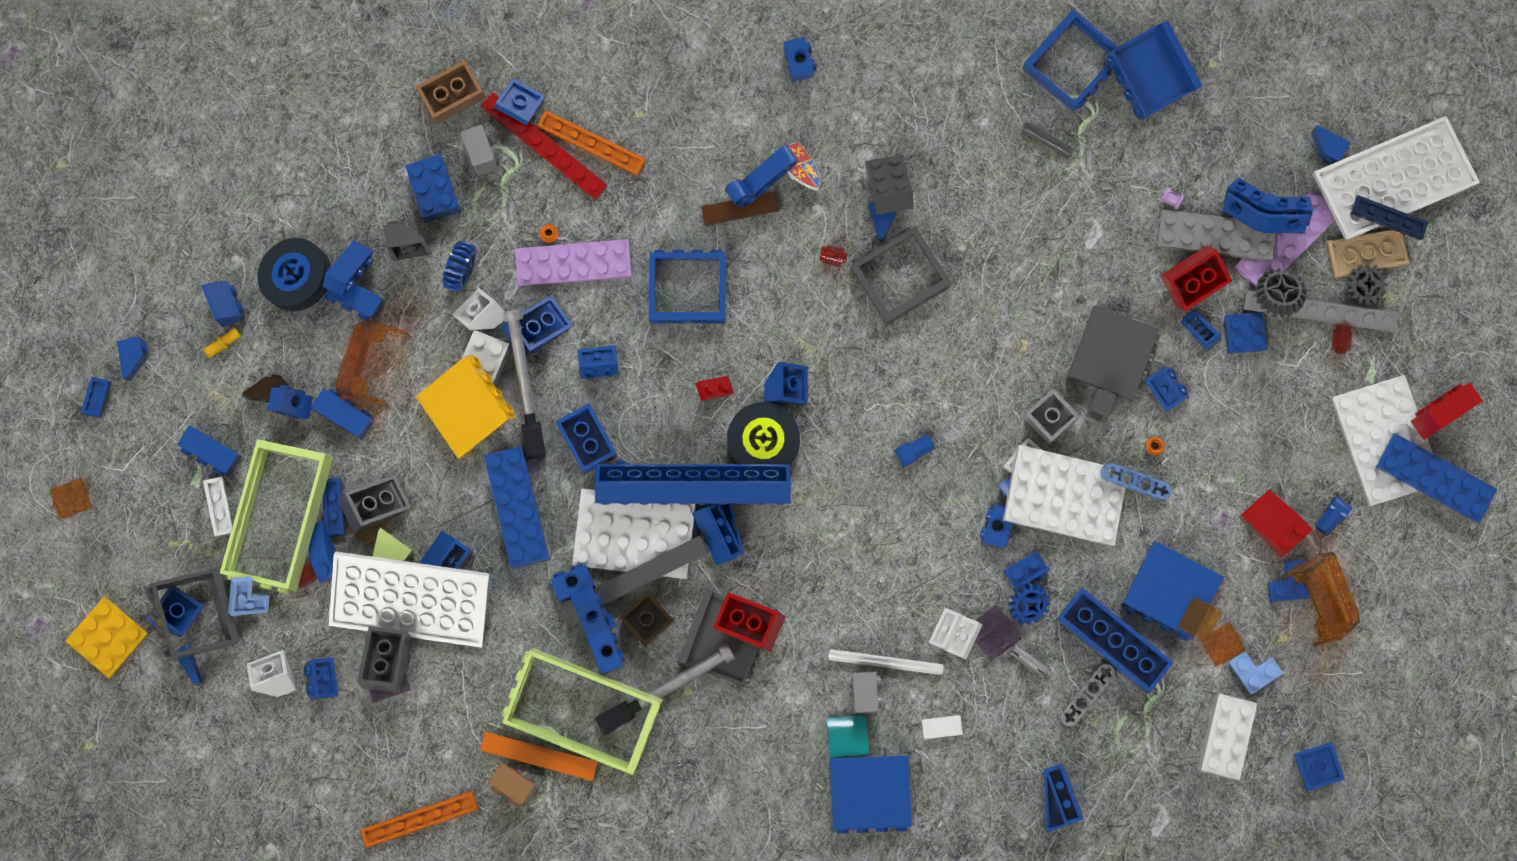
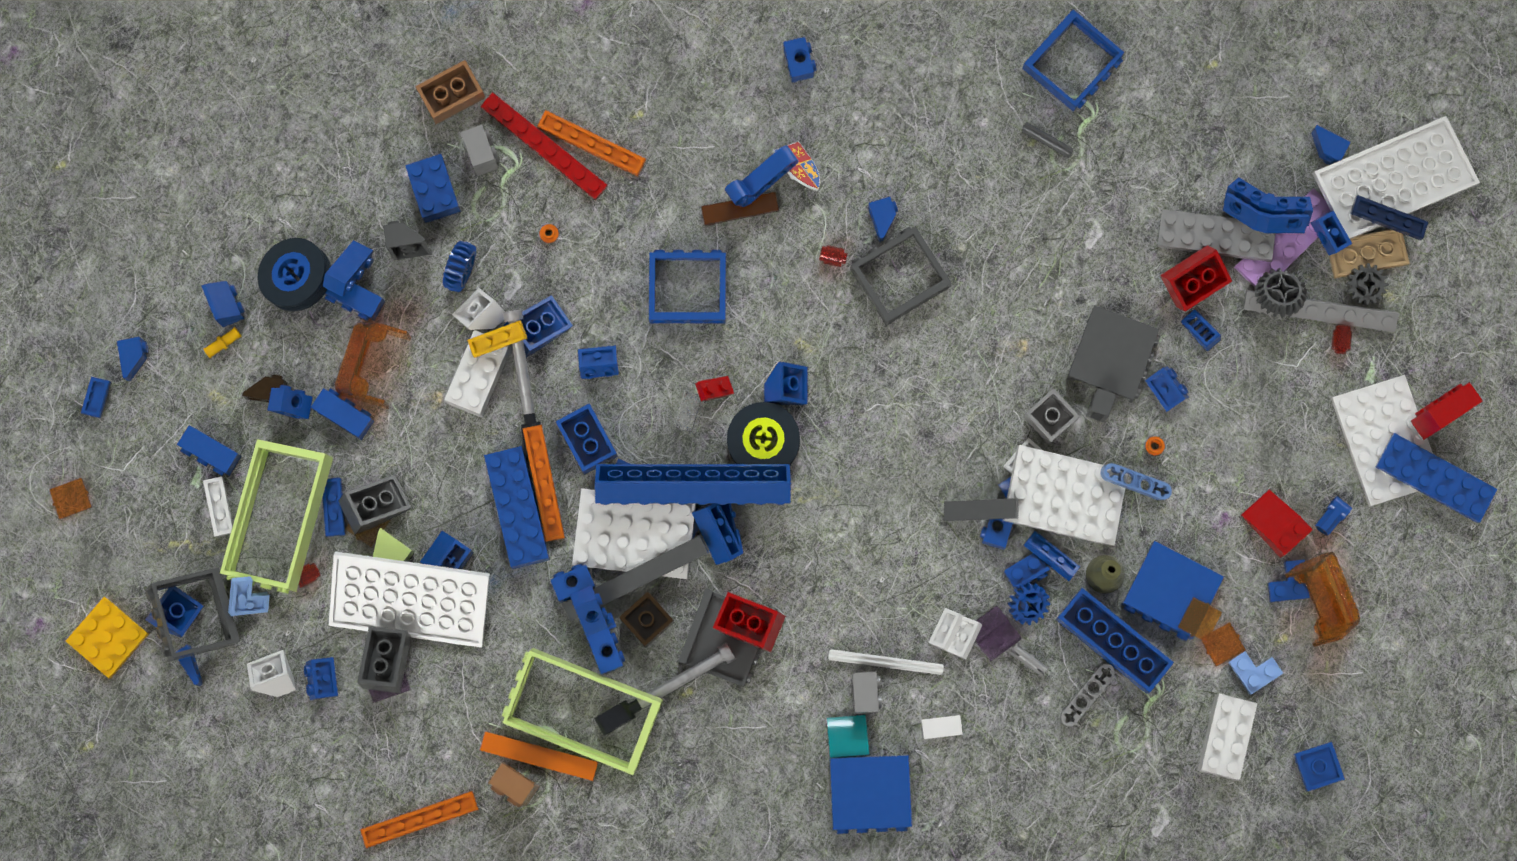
(322, 552): blue slope -> none
(465, 406): yellow panel -> none
(497, 339): none -> yellow tile
(519, 101): blue plate -> none
(543, 483): none -> orange tile
(573, 263): lavender plate -> none
(889, 184): dark grey brick -> none
(912, 451): blue piece -> none
(981, 509): none -> dark grey tile
(1051, 556): none -> blue tile
(1060, 799): blue wedge -> none
(1099, 577): none -> olive cone
(1153, 70): blue panel -> none
(1172, 198): lavender bush -> none
(1245, 333): blue plate -> none
(1331, 233): none -> blue brick

